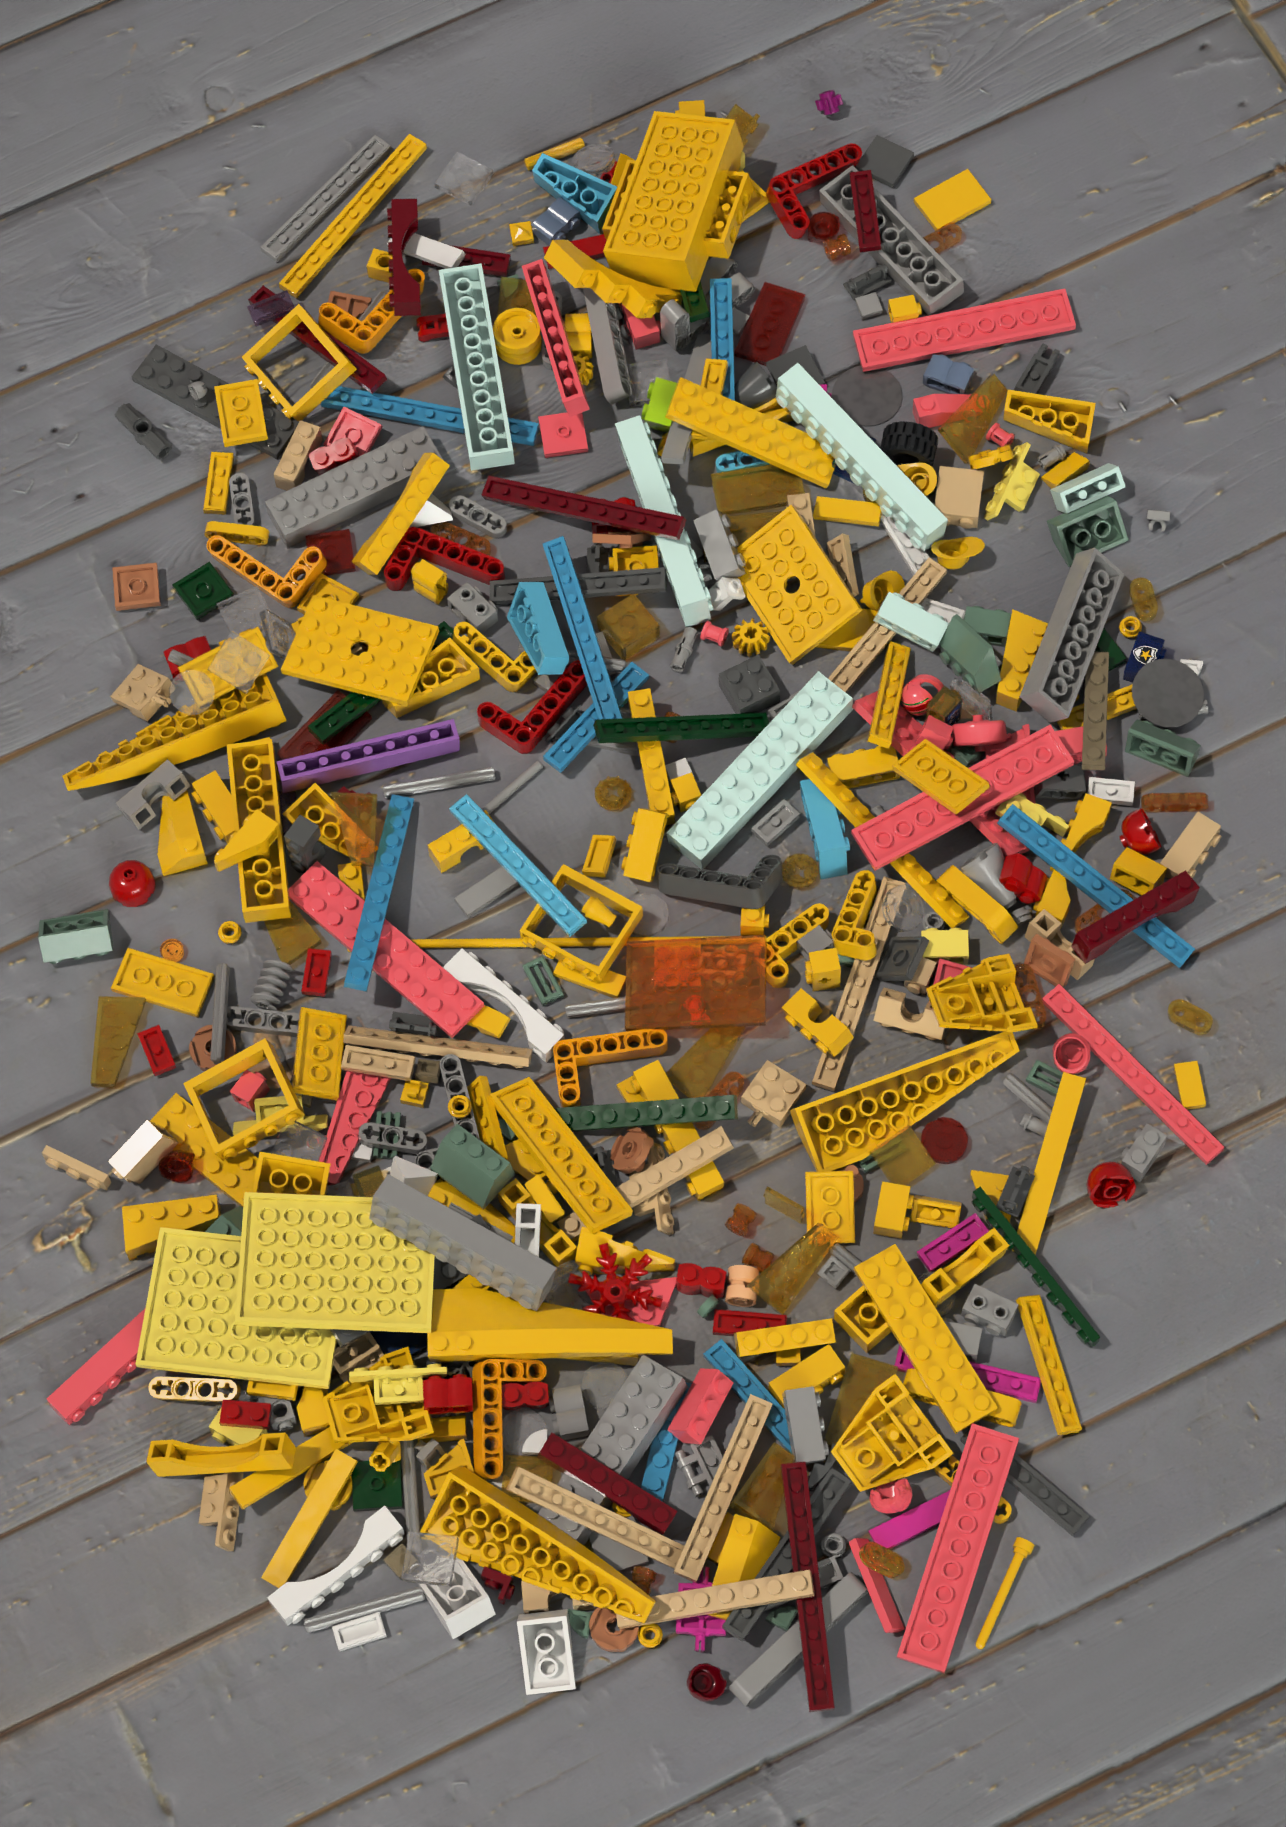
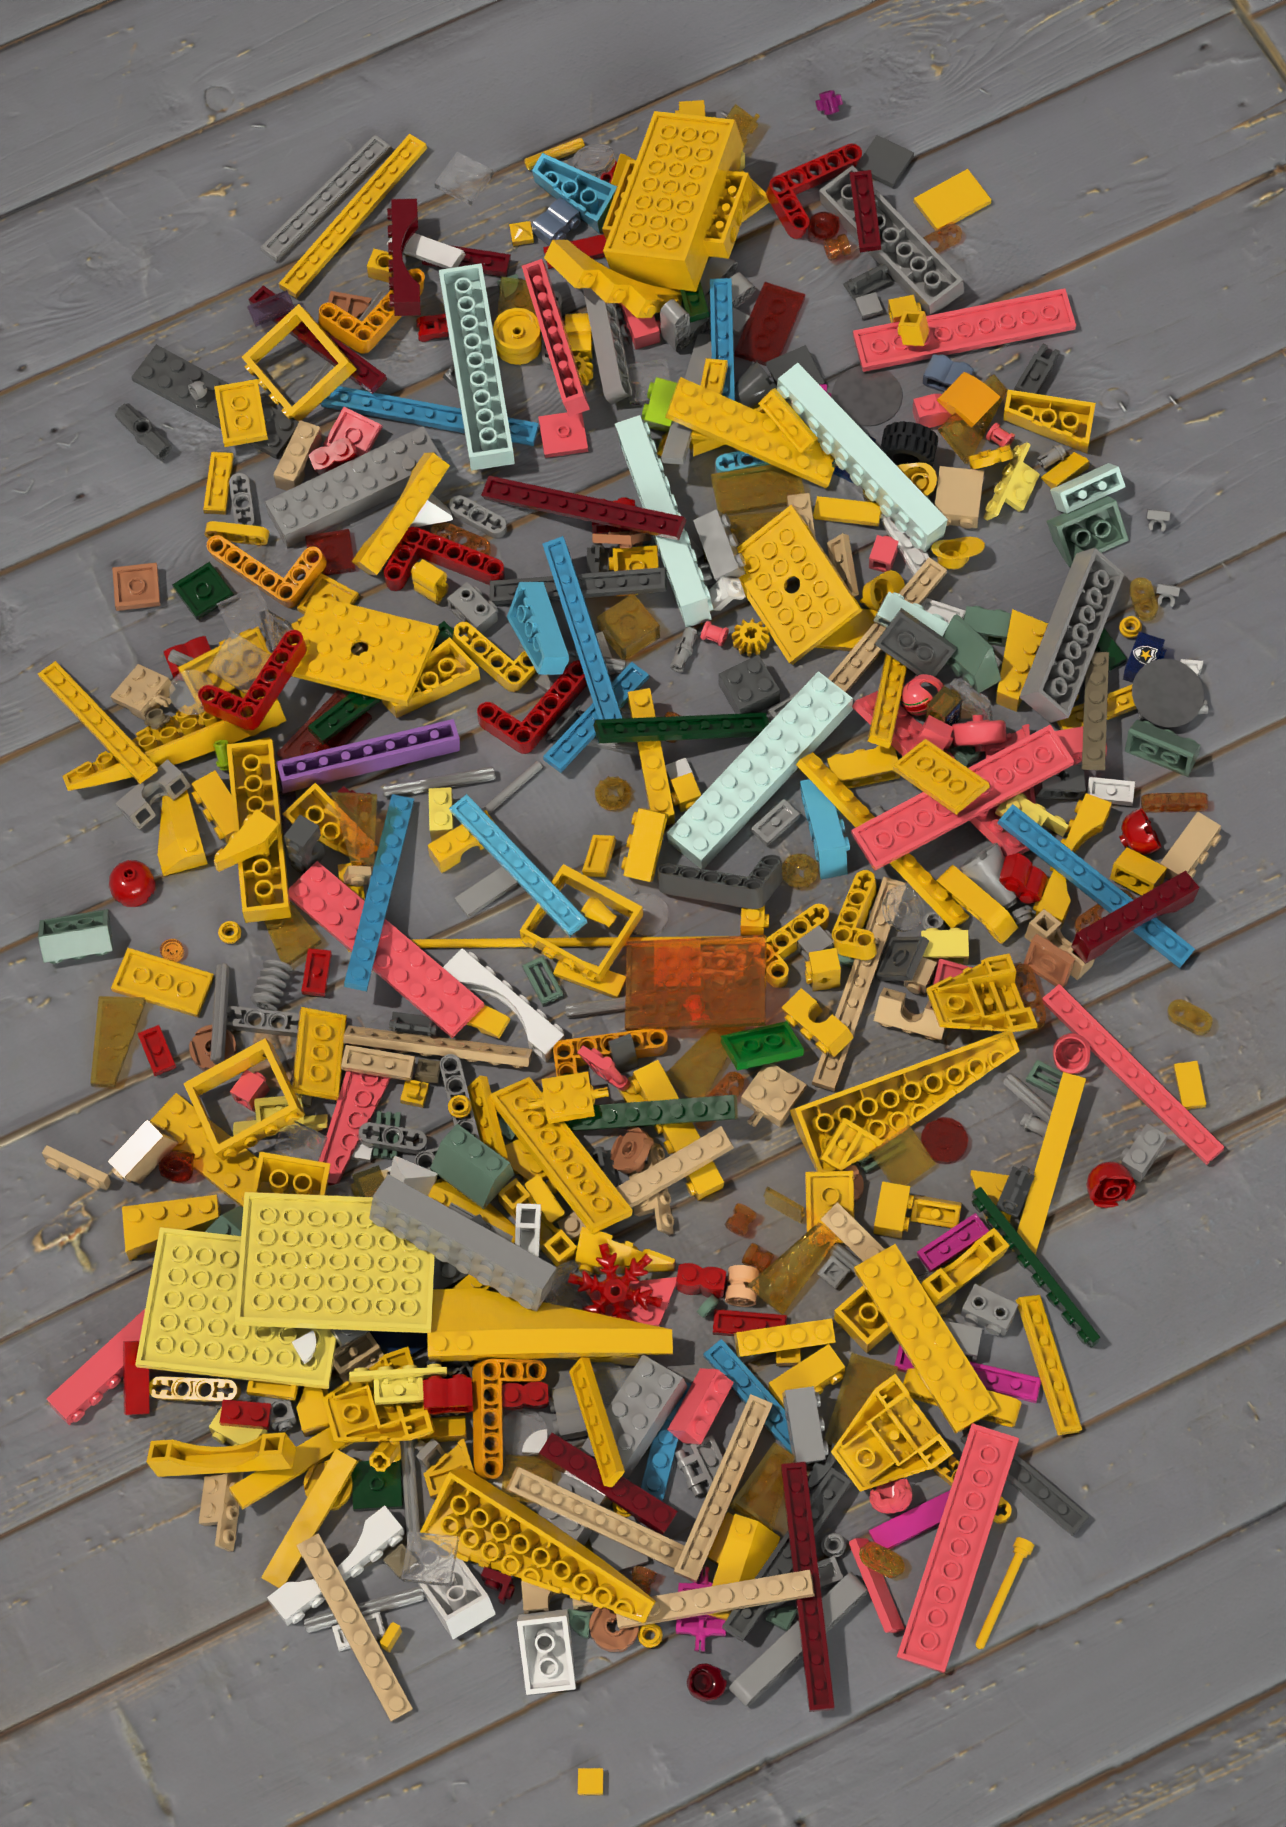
(98, 722): none -> yellow tile
(135, 1381): none -> red tile
(156, 718): none -> dark tan plate
(221, 752): none -> lime pin
(260, 688): none -> red beam
(305, 1346): none -> white tile
(354, 1627): none -> tan plate
(357, 875): none -> tan plate
(390, 1637): none -> yellow tile
(440, 818): none -> light yellow brick
(568, 1097): none -> yellow plate
(590, 1781): none -> yellow tile
(596, 1422): none -> yellow plate
(604, 1068): none -> coral plate
(623, 1053): none -> dark grey slope
(762, 1045): none -> green plate
(788, 420): none -> yellow tile
(848, 1145): none -> yellow wing
(851, 1233): none -> tan brick
(883, 553): none -> coral brick
(913, 328): none -> yellow brick
(915, 644): none -> dark grey plate
(968, 398): none -> light orange slope
(1167, 591): none -> light grey tile

